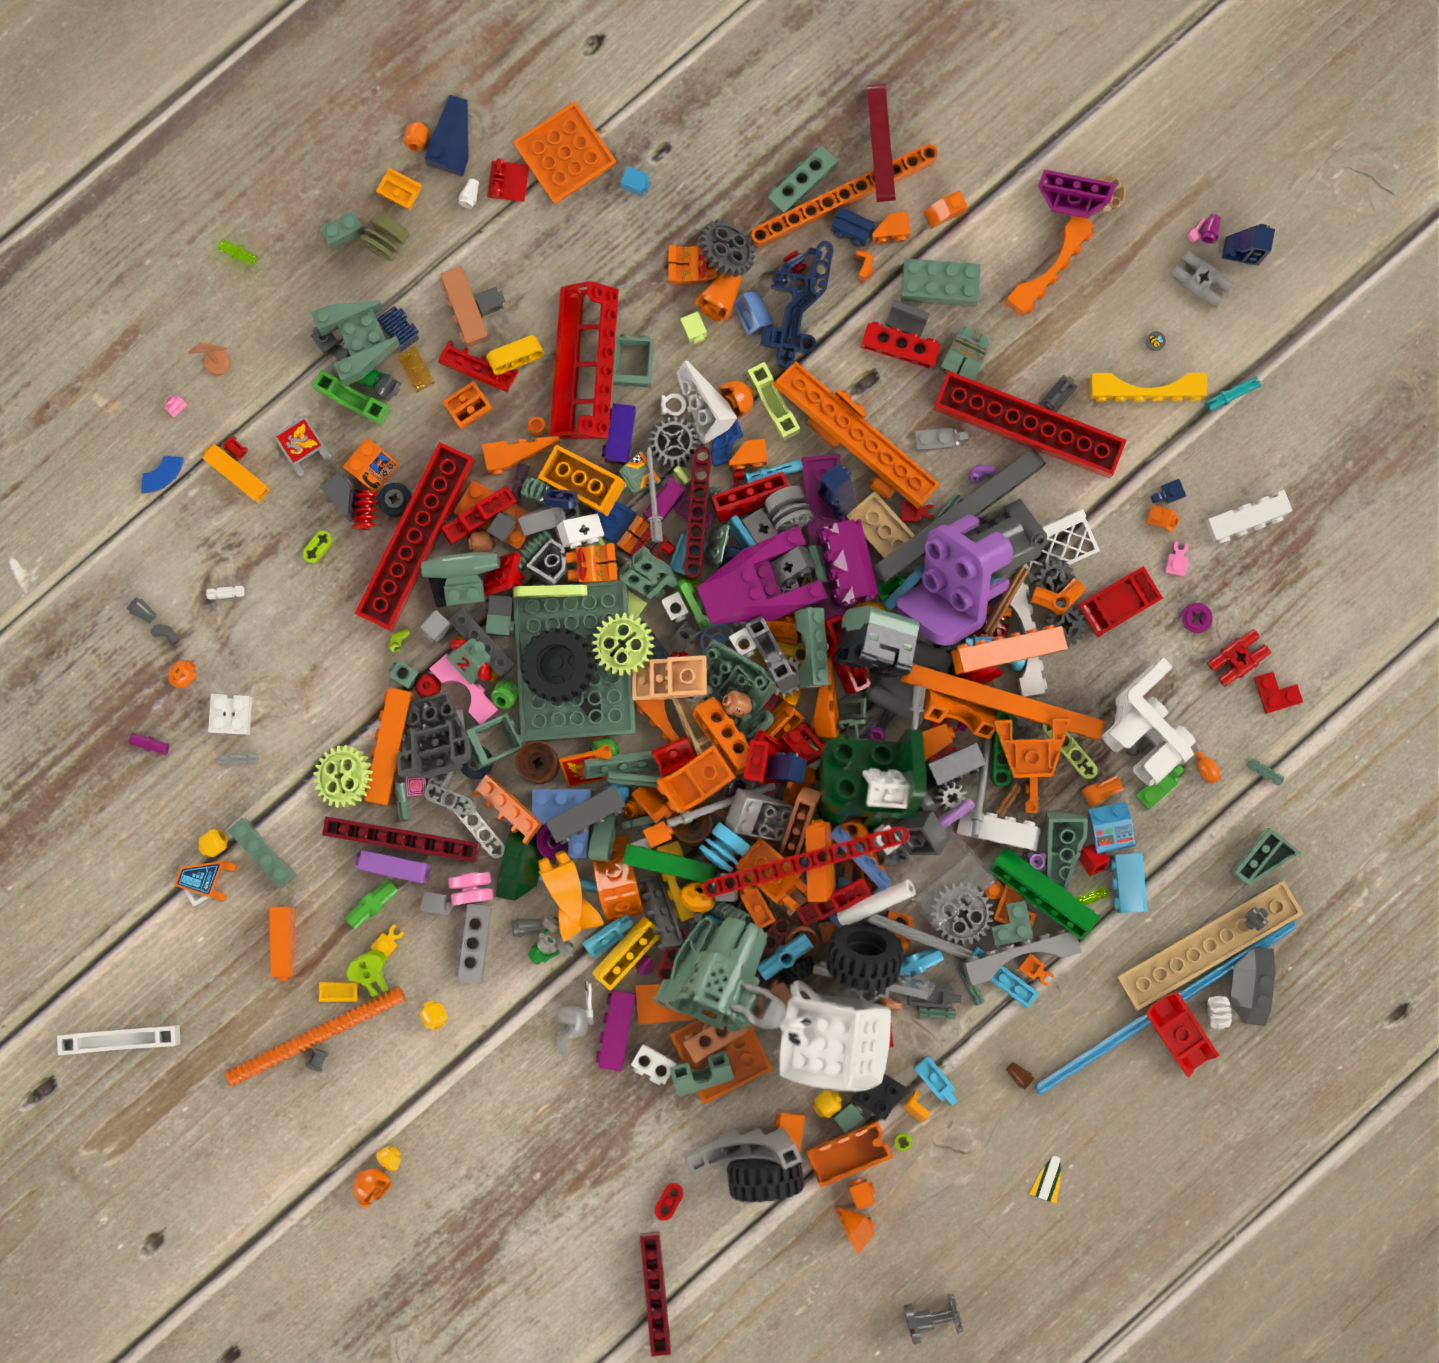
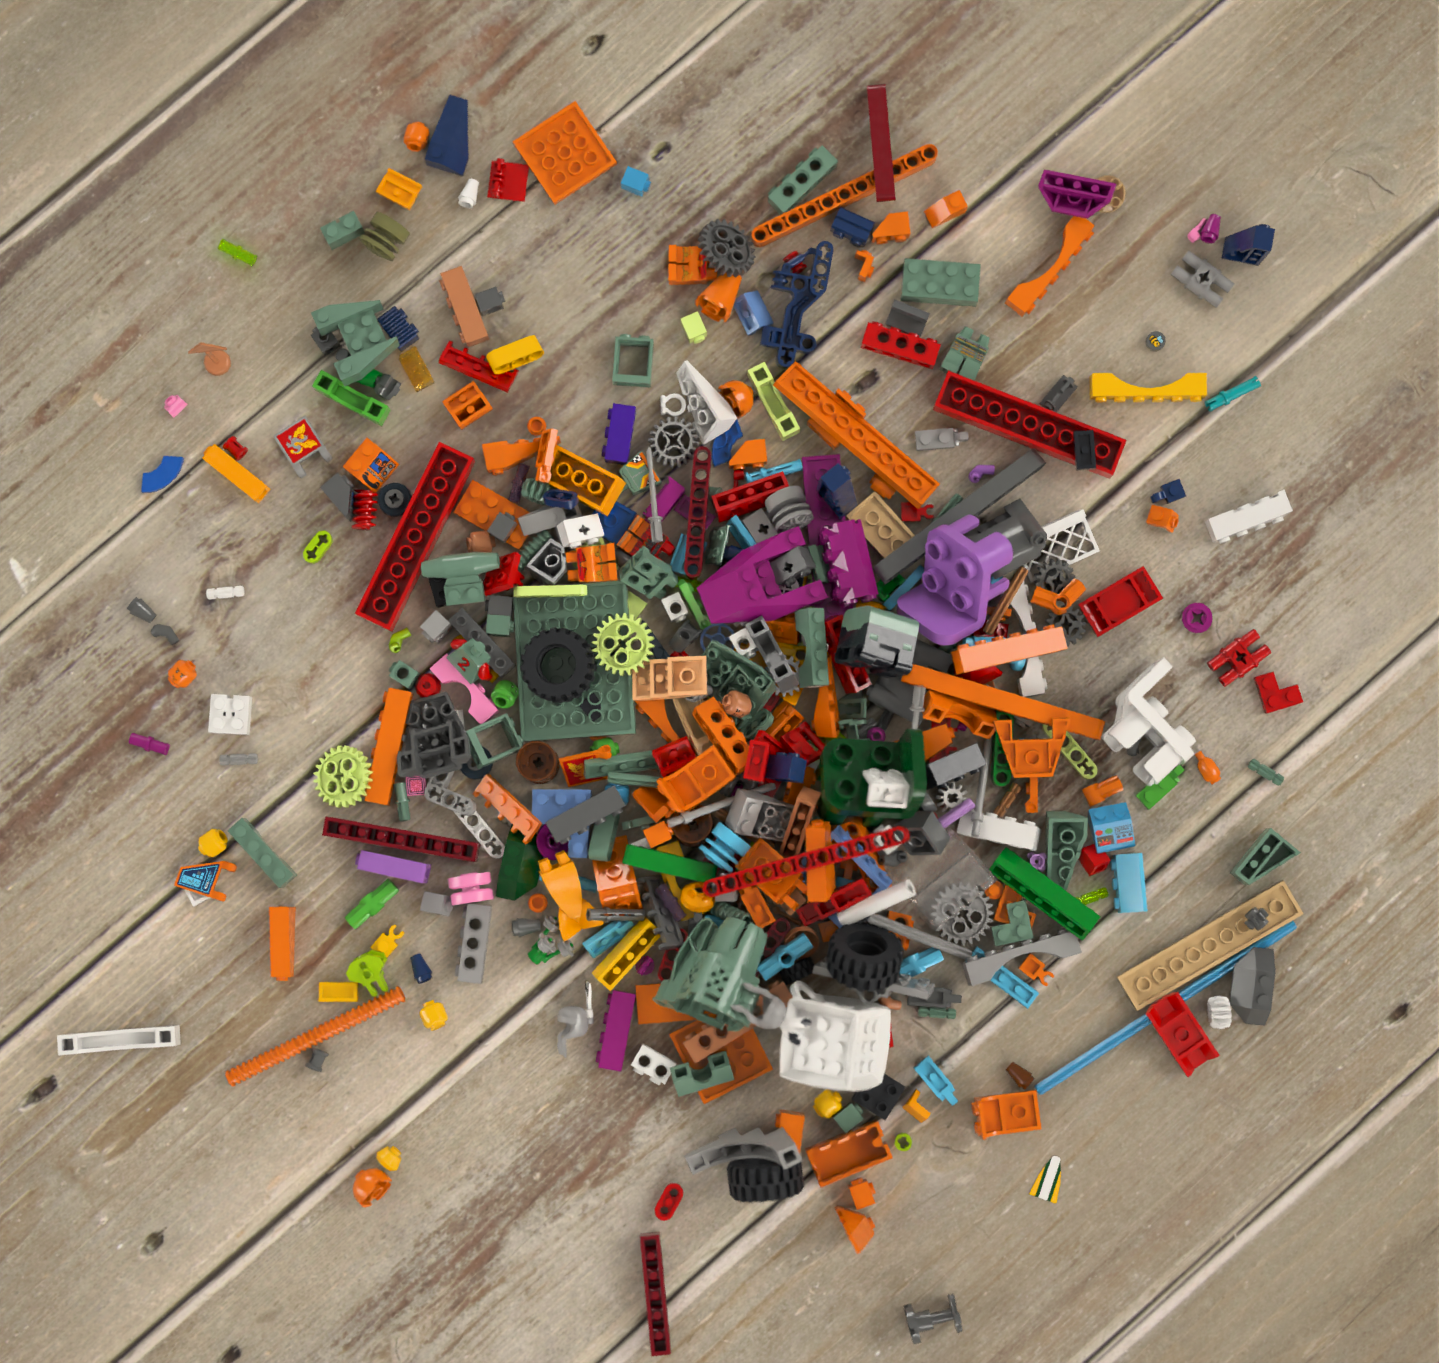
(421, 970): none -> dark blue cone
(478, 515): red slope -> none
(537, 902): none -> orange plate
(545, 455): none -> orange hinge
(567, 362): red window -> none
(594, 914): none -> dark grey pin
(632, 808): orange animal -> none
(670, 902): none -> pin
(682, 475): yellowish green plate -> none
(973, 991): sand green axle -> none
(1006, 1113): none -> orange bracket
(1084, 450): none -> black plate
(1177, 562): bright pink plate -> none

